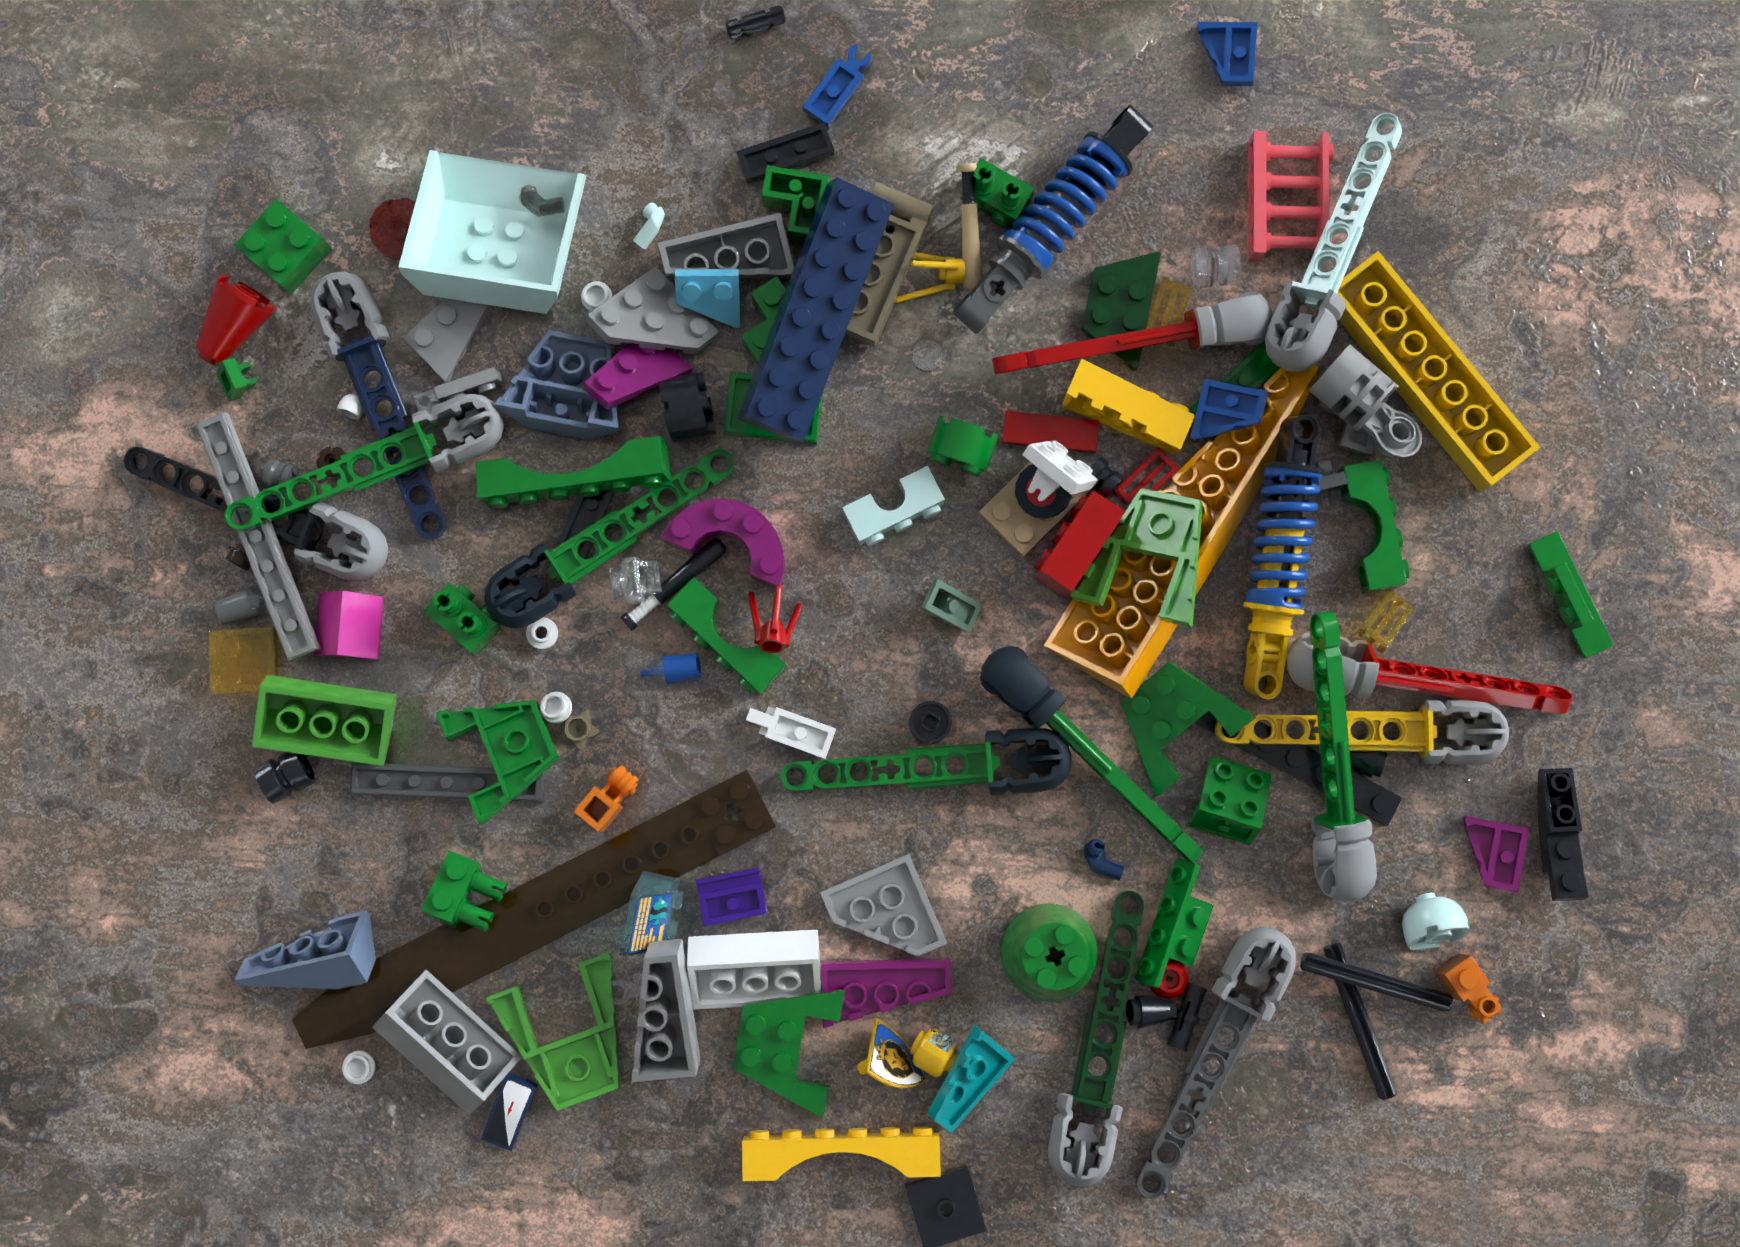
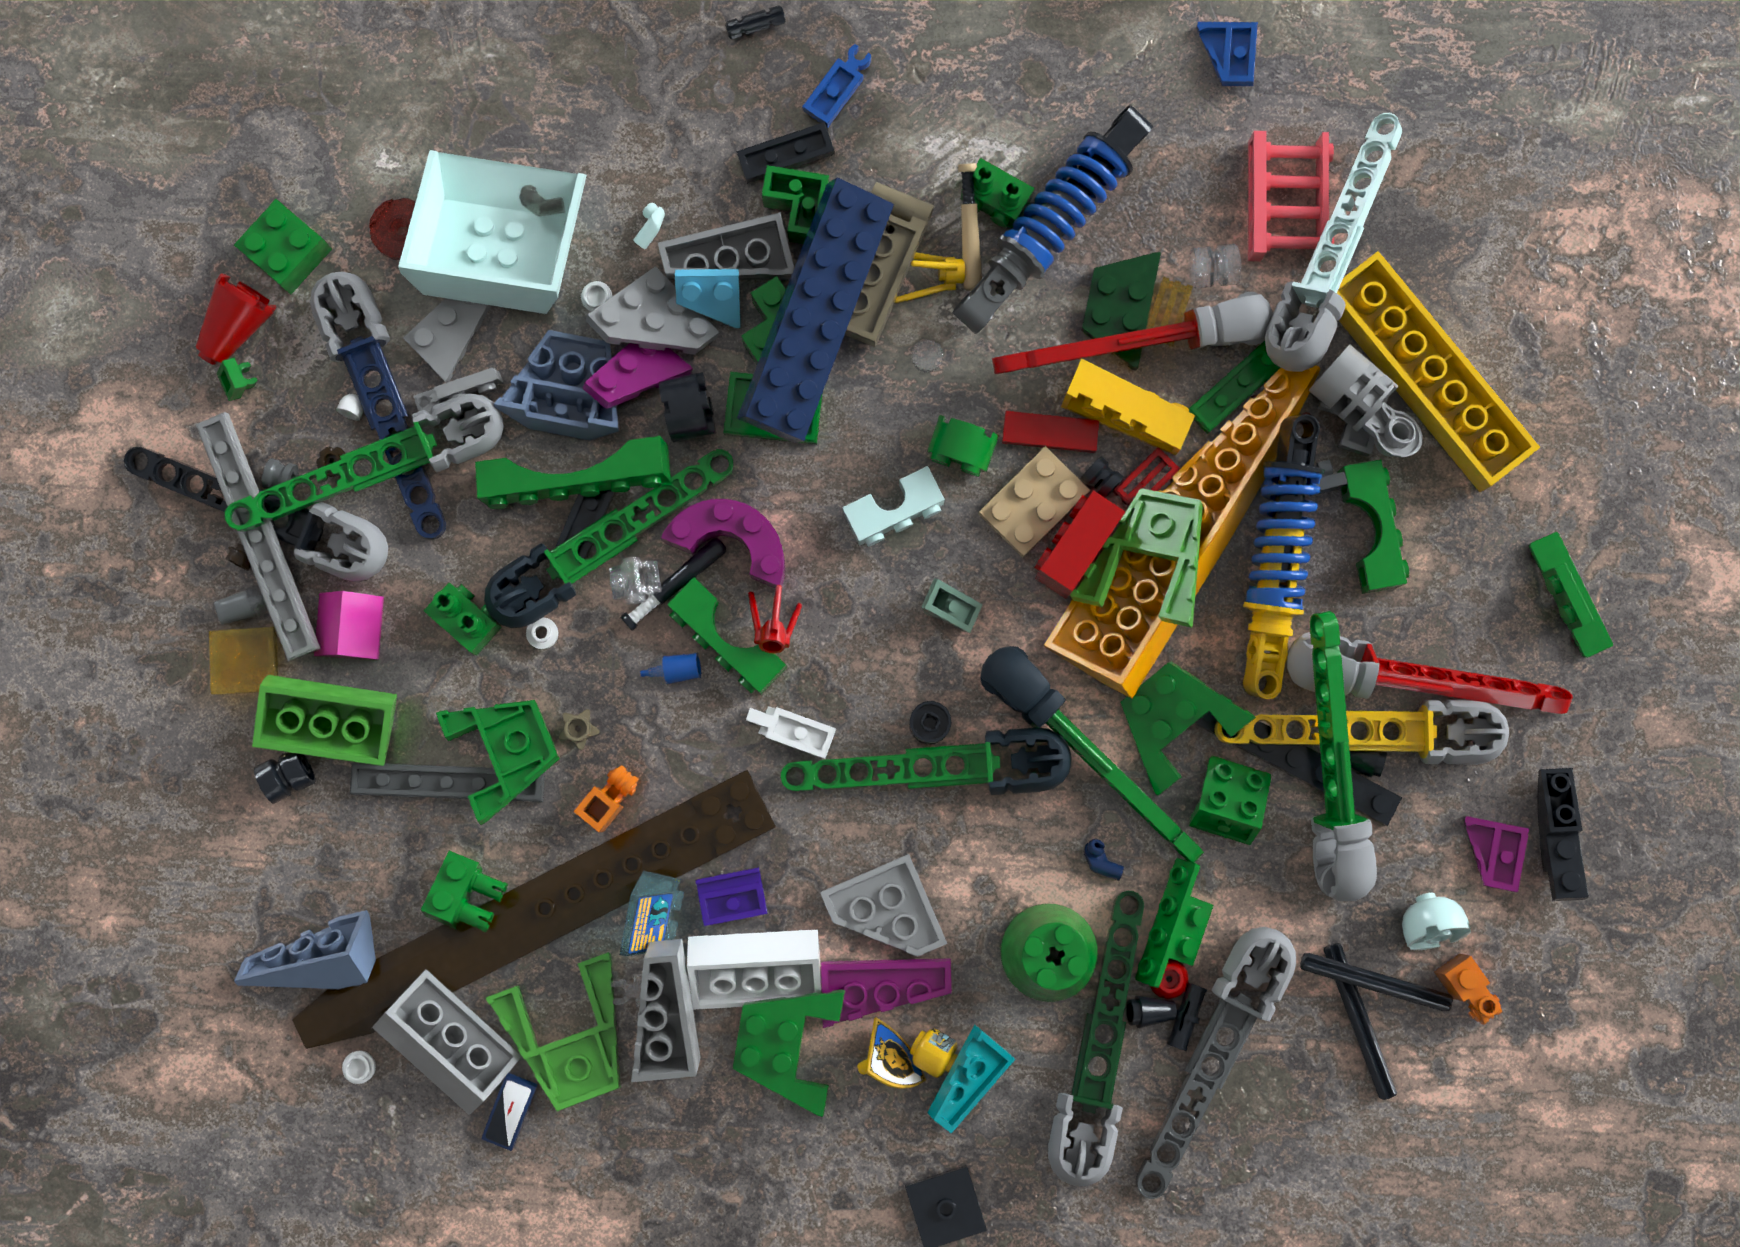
(556, 707): white plate -> none
(770, 1156): yellow arch -> none
(1051, 480): white plate -> none
(1227, 409): blue wing -> none
(1374, 635): clear yellow tile -> none

